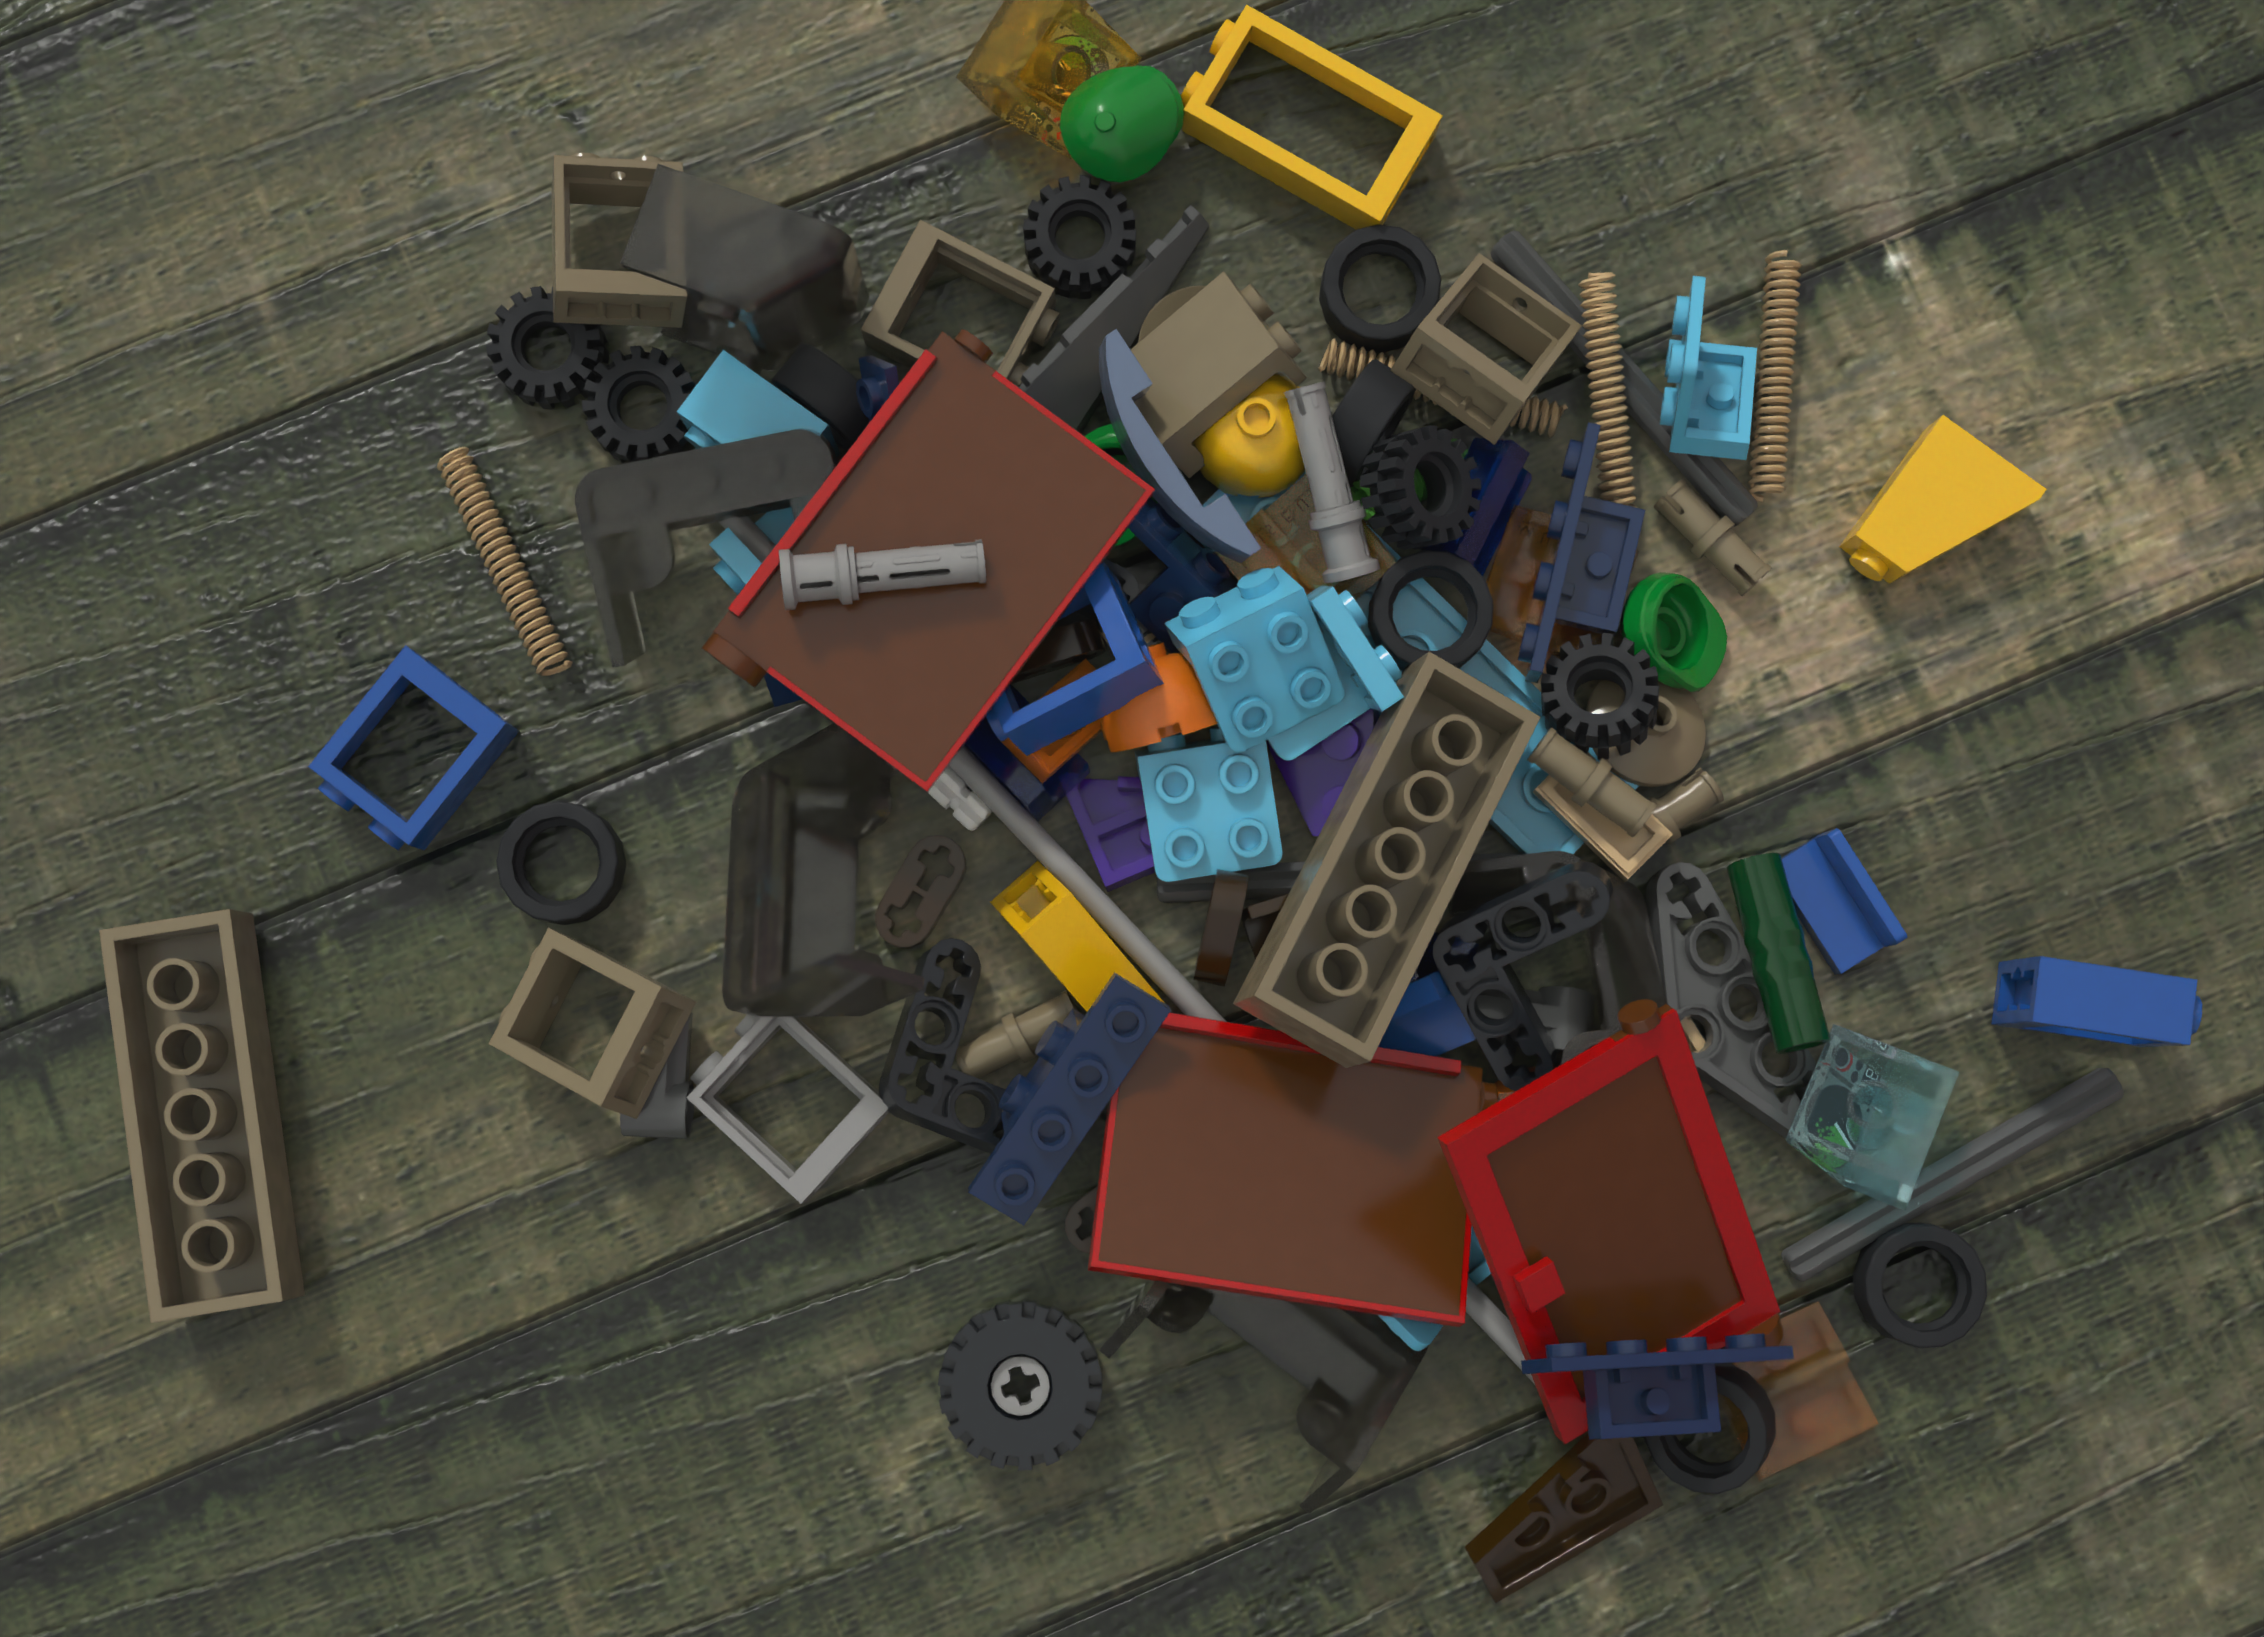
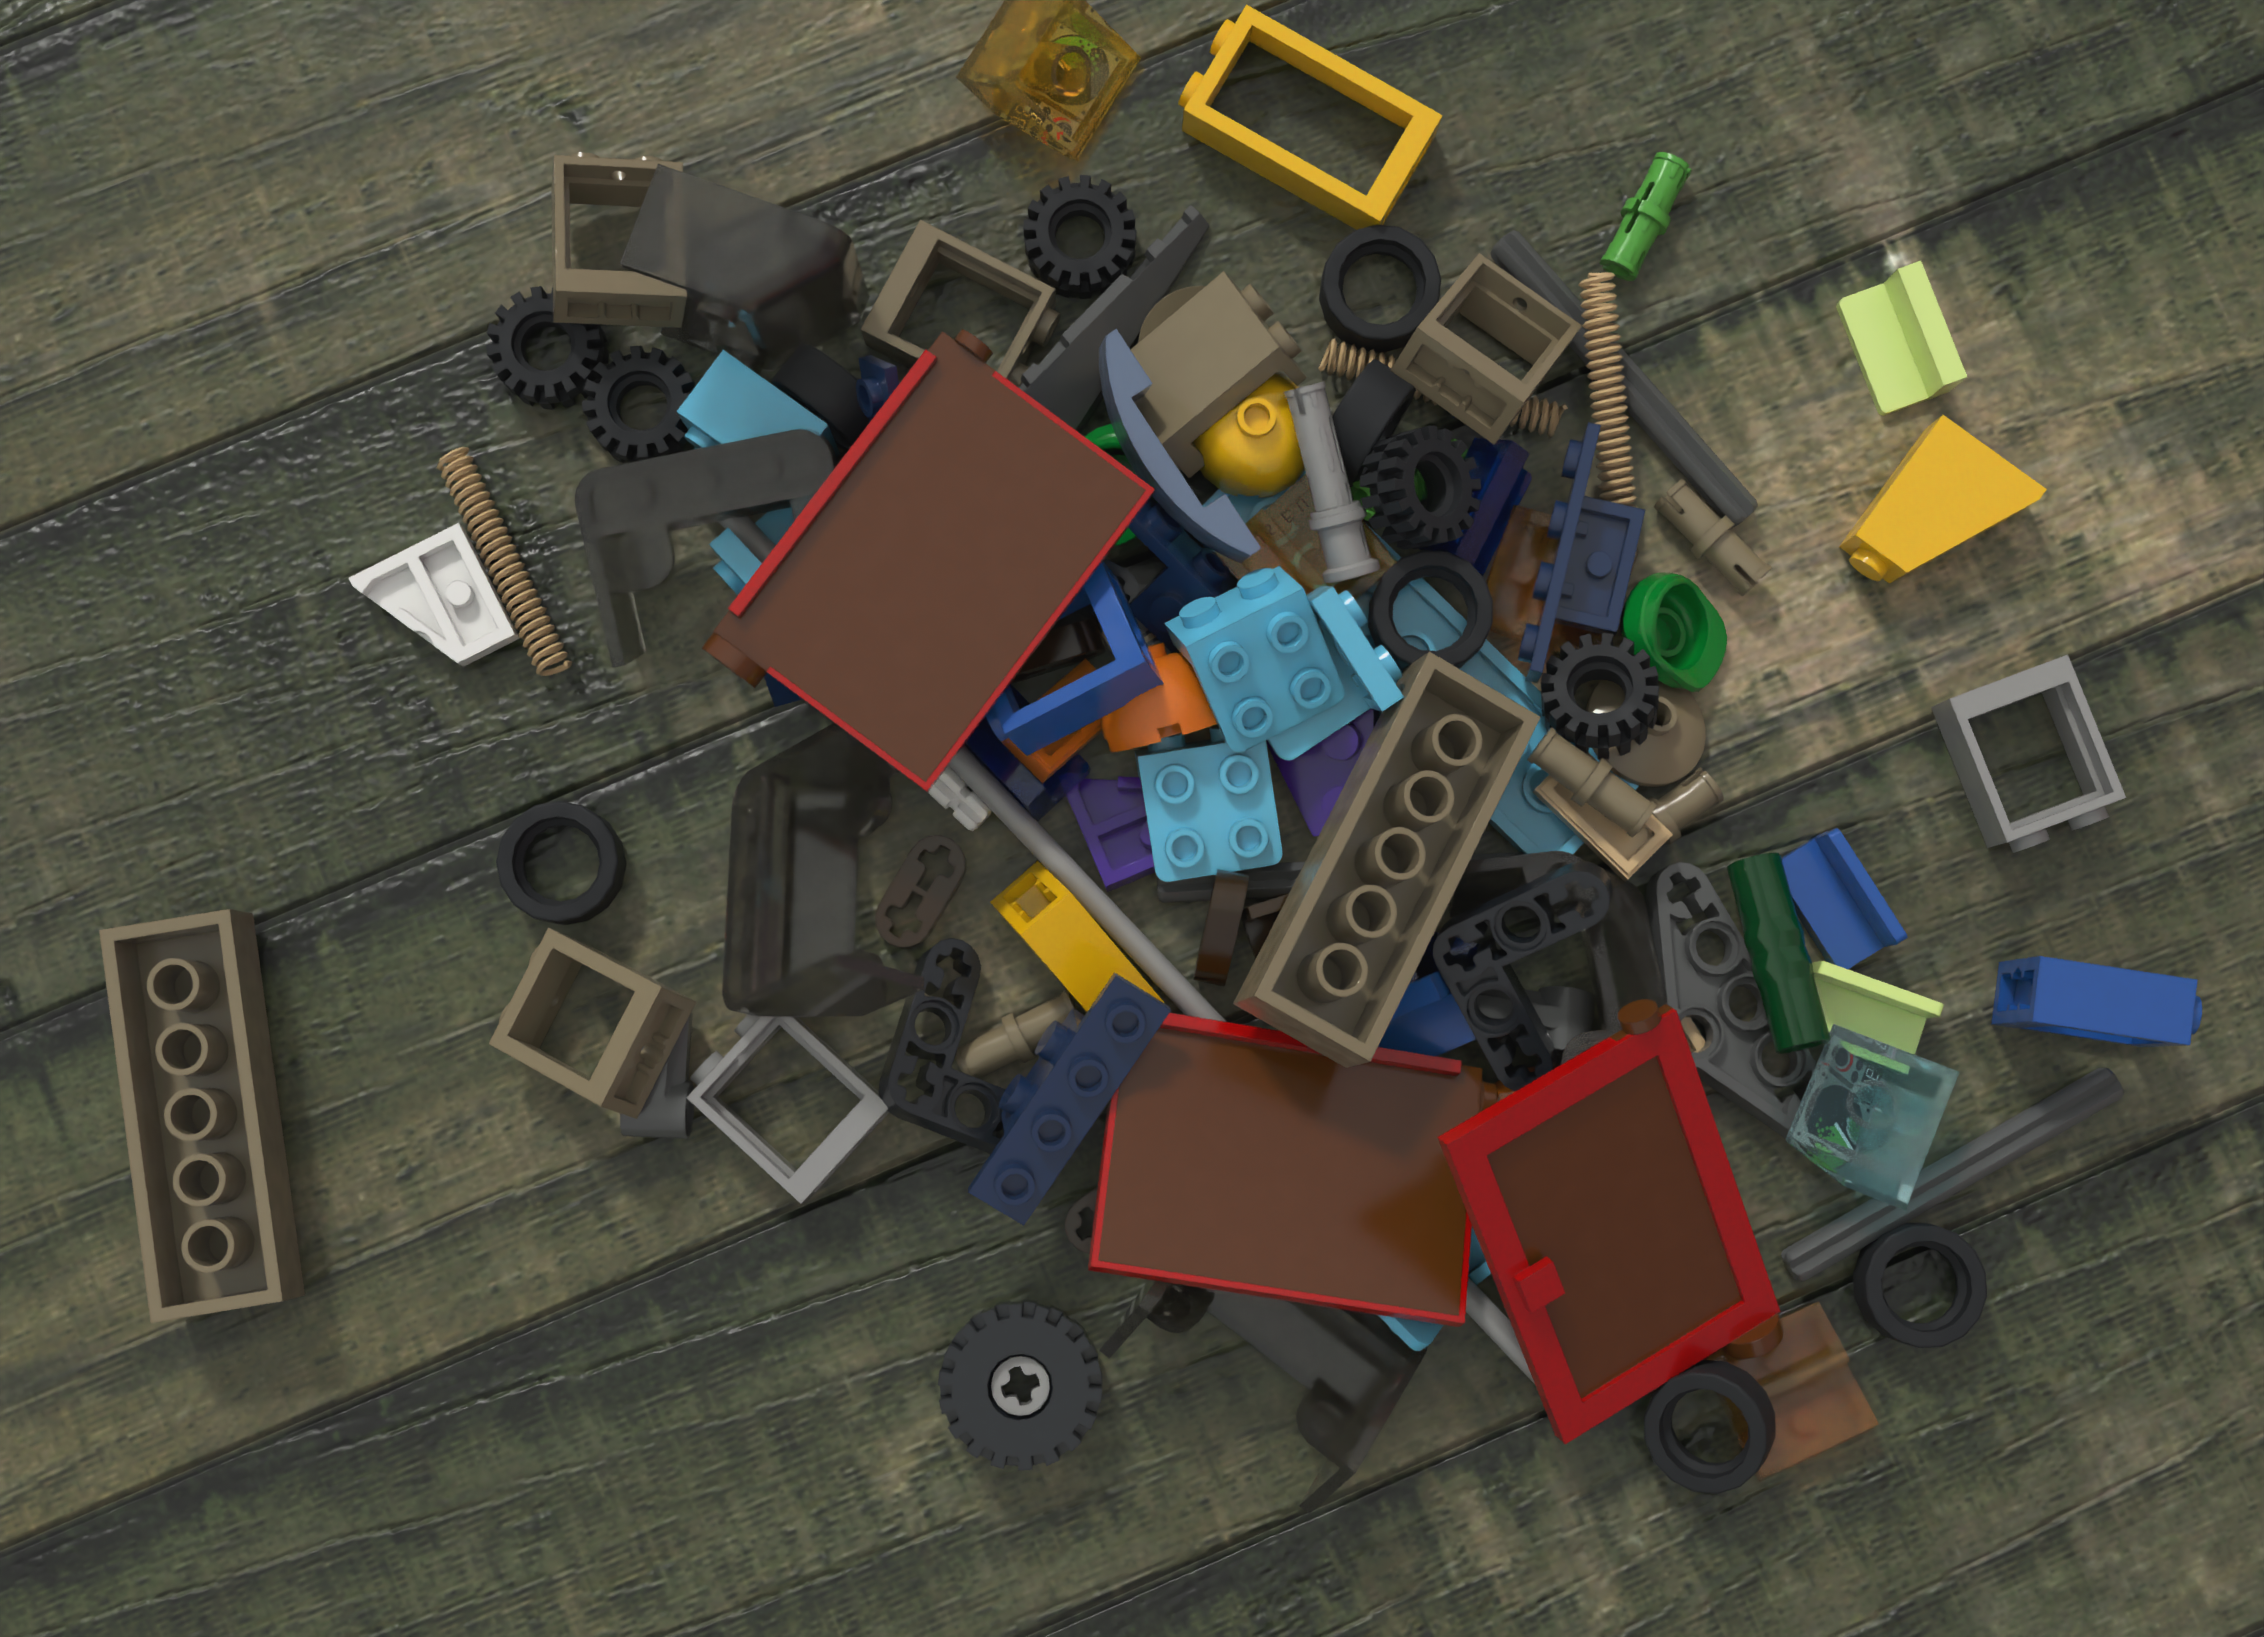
(442, 595): none -> white wing
(491, 740): blue window -> none
(846, 573): light grey pin -> none
(1121, 122): green hat -> none
(1563, 1513): dark brown wing -> none
(1645, 216): none -> bright green pin
(1656, 1391): dark blue bracket -> none
(1713, 386): medium azure bracket -> none
(1783, 323): tan piece -> none
(1873, 1006): none -> yellowish green panel
(1901, 340): none -> yellowish green panel
(2078, 735): none -> light grey window

